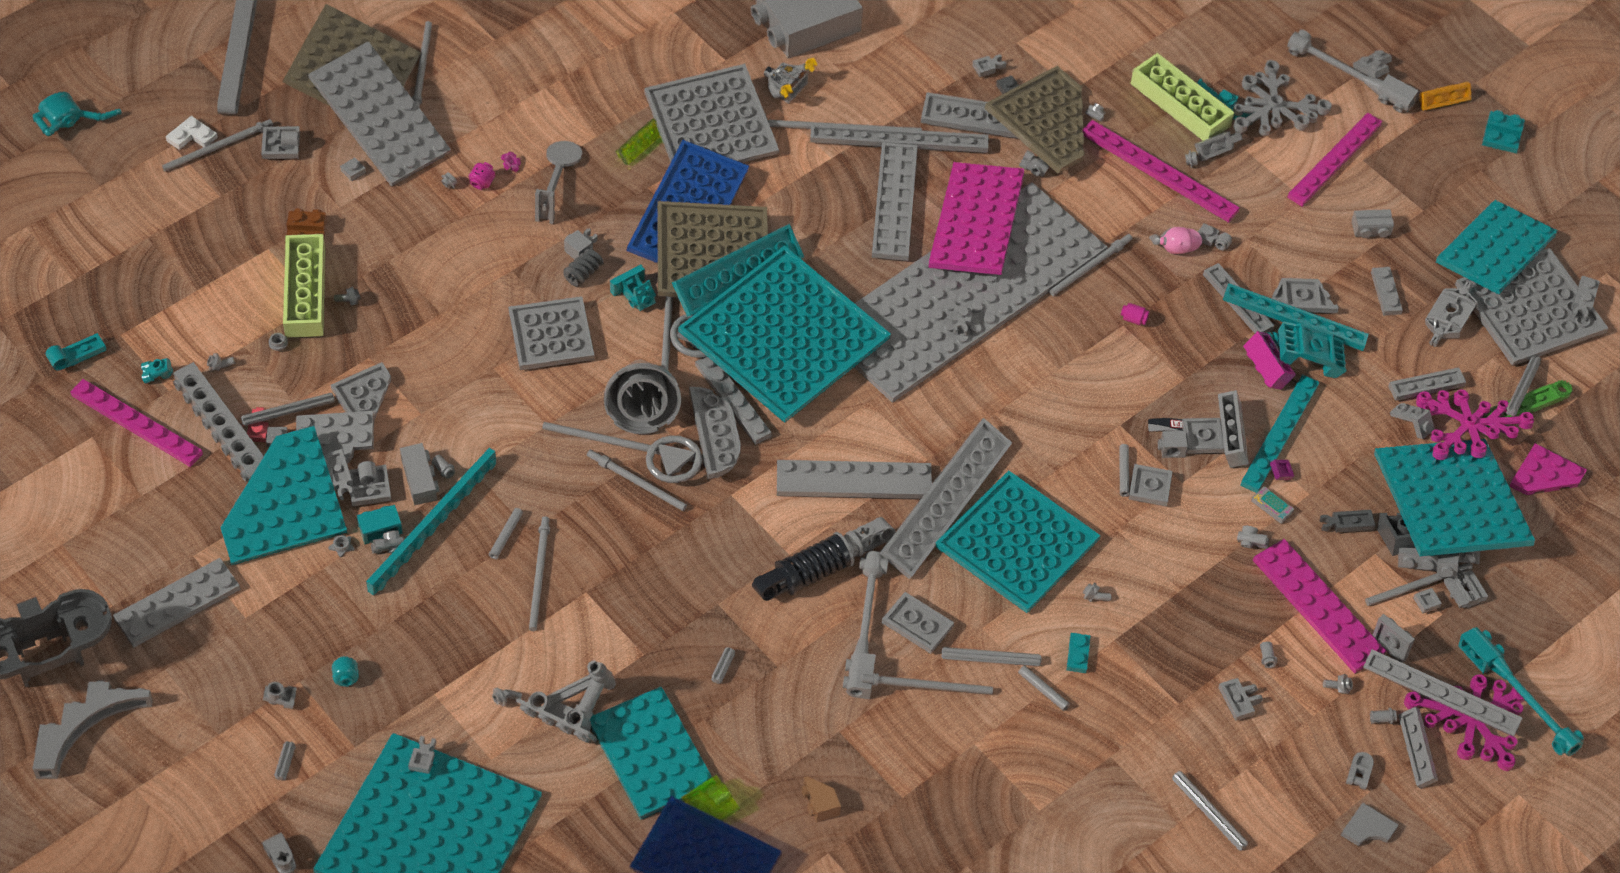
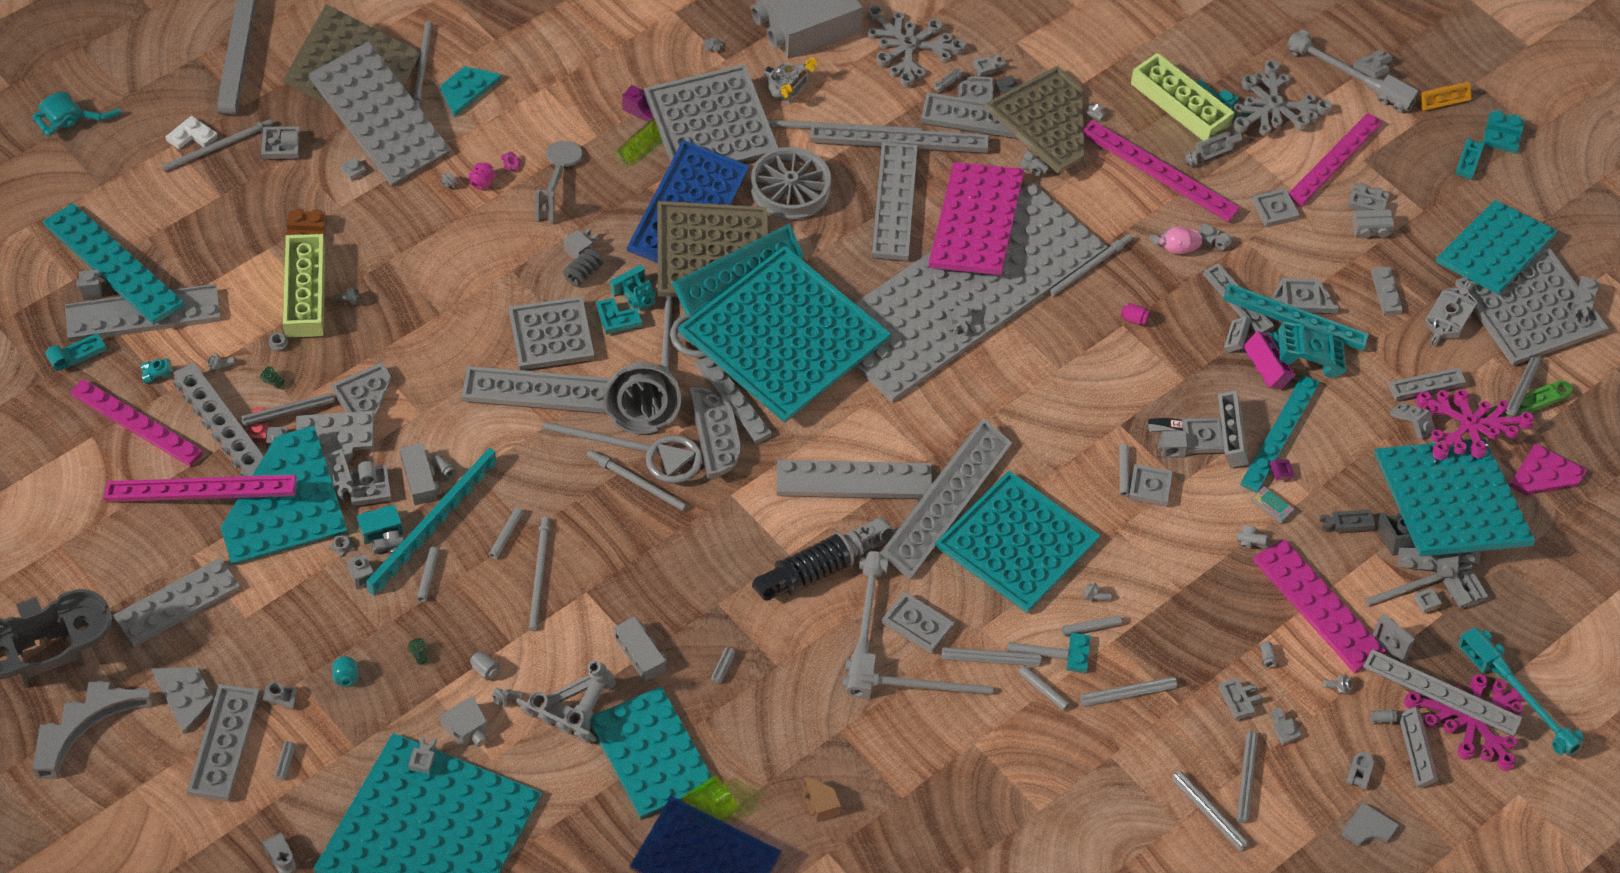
(89, 284): none -> light grey brick
(114, 263): none -> teal plate
(118, 317): none -> light grey plate
(184, 693): none -> light grey wing
(200, 488): none -> dark pink plate
(223, 742): none -> light grey plate
(271, 377): none -> clear green piece
(359, 570): none -> light grey brick
(418, 649): none -> clear green piece
(427, 574): none -> light grey piece
(465, 723): none -> light grey torso
(466, 87): none -> teal wing
(485, 665): none -> light grey brick
(534, 389): none -> light grey plate
(616, 321): none -> teal plate
(635, 103): none -> magenta arch
(640, 649): none -> light grey brick
(712, 44): none -> light grey plant
(790, 183): none -> light grey wheel
(909, 43): none -> light grey plant
(947, 80): none -> light grey axle
(977, 88): none -> light grey tile
(1043, 651): none -> light grey piece
(1091, 625): none -> light grey piece
(1128, 691): none -> light grey axle
(1237, 334): none -> light grey plate
(1247, 777): none -> light grey axle
(1275, 207): none -> light grey tile
(1284, 729): none -> light grey plate
(1367, 198): none -> light grey plate
(1469, 158): none -> teal plate

